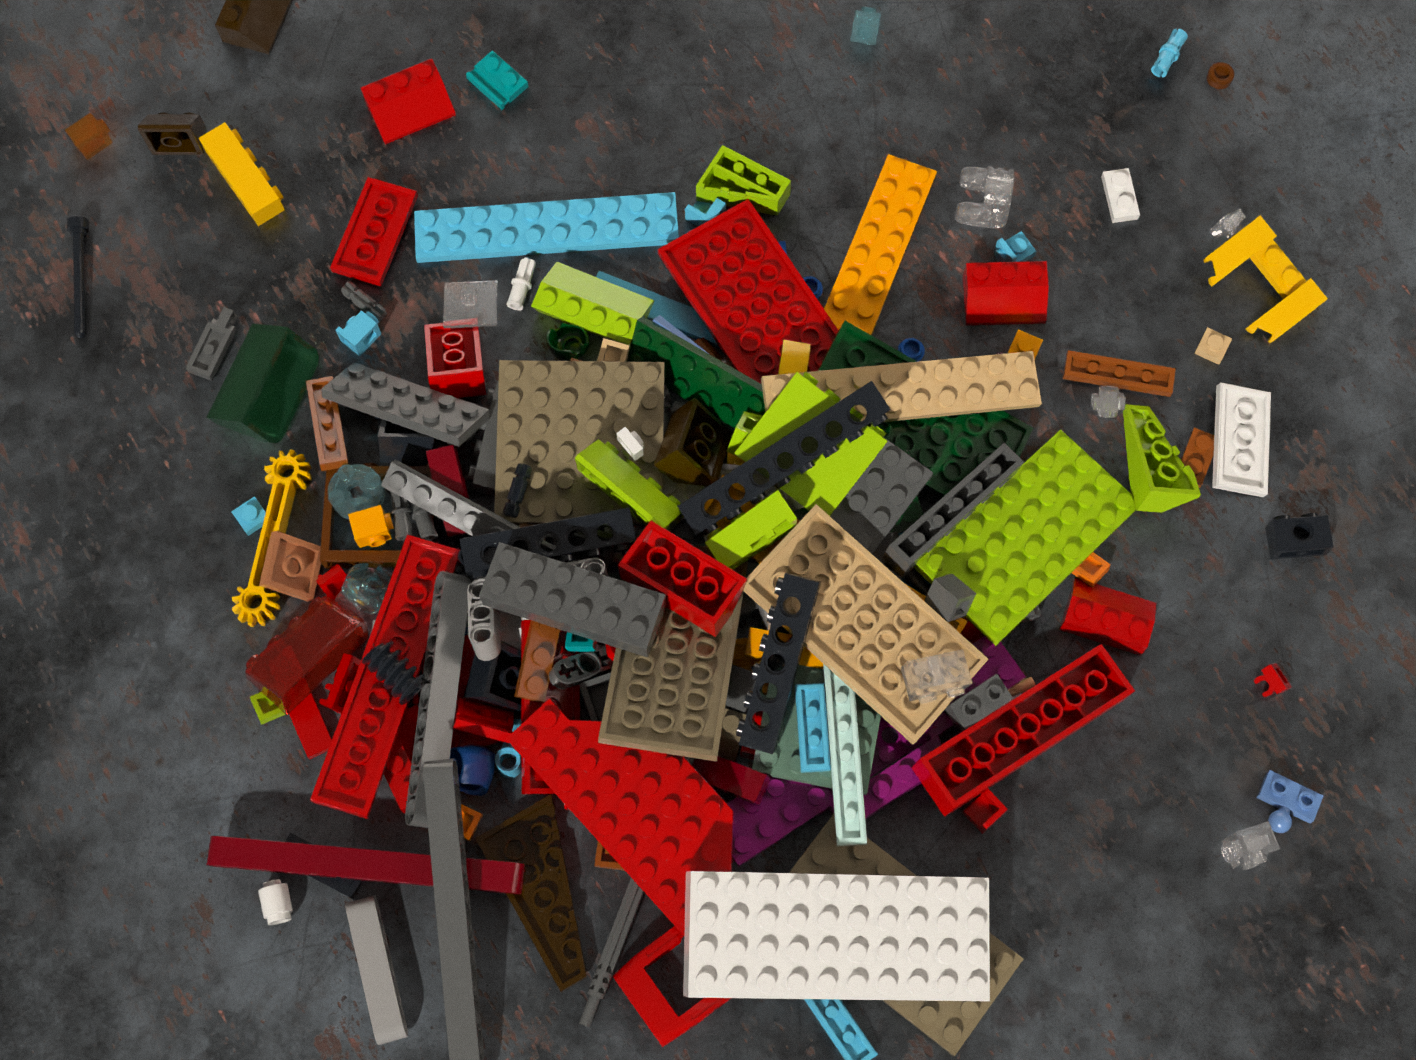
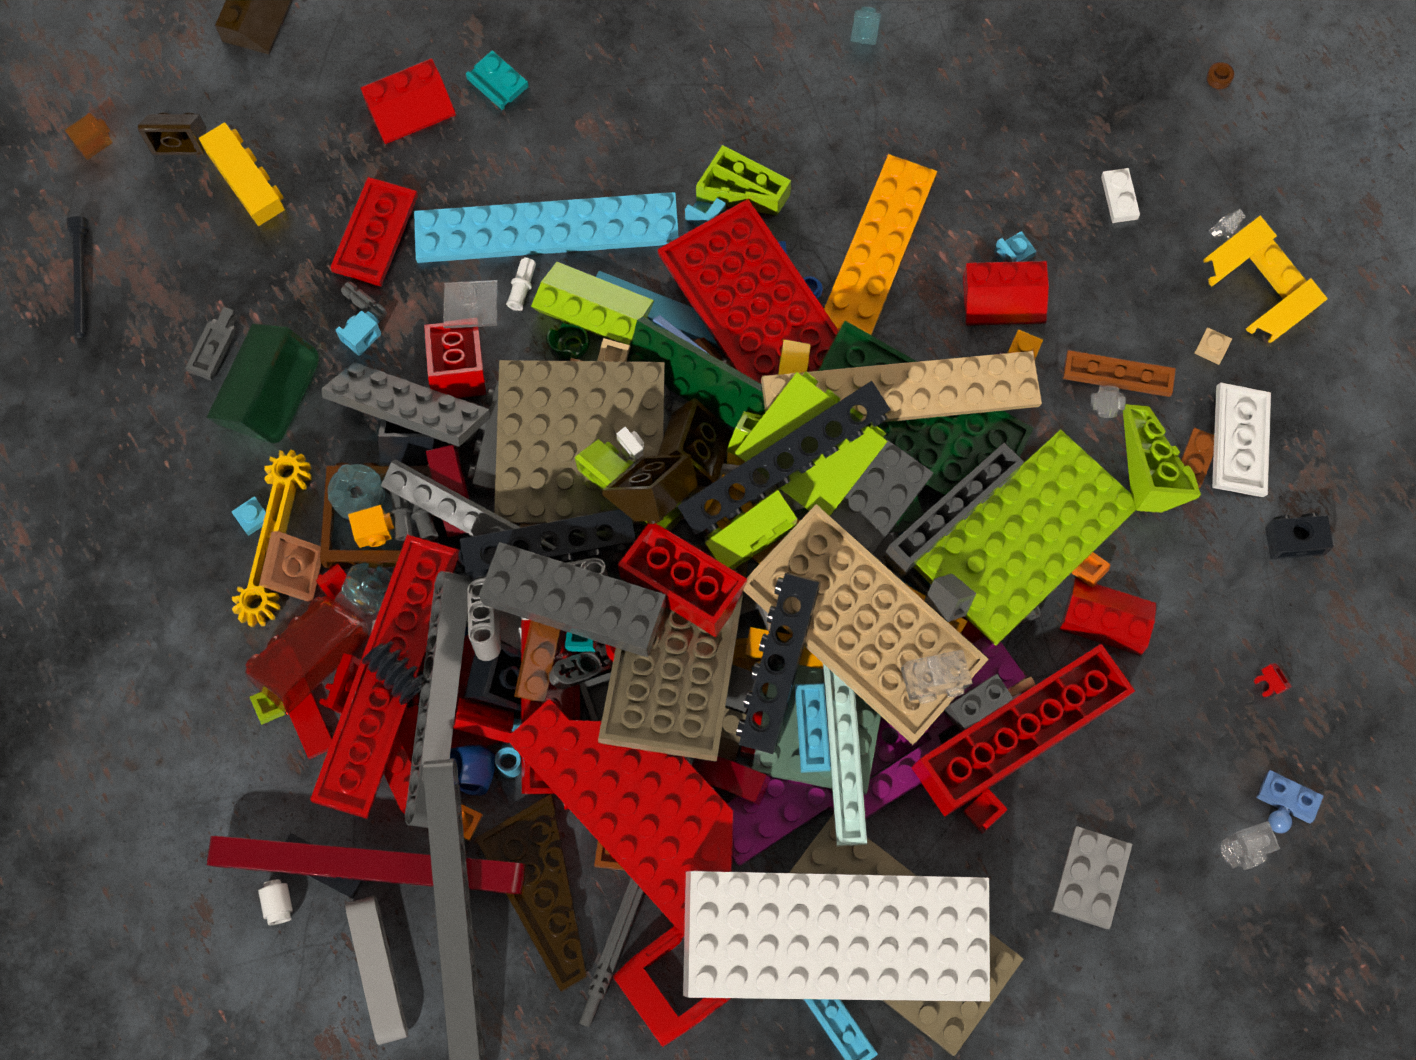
(326, 426): dark orange plate -> none
(517, 490): black axle -> none
(652, 486): none -> dark brown slope
(912, 348): blue plate -> none
(997, 196): clear piece -> none
(1092, 877): none -> light grey plate
(1169, 53): medium azure pin -> none

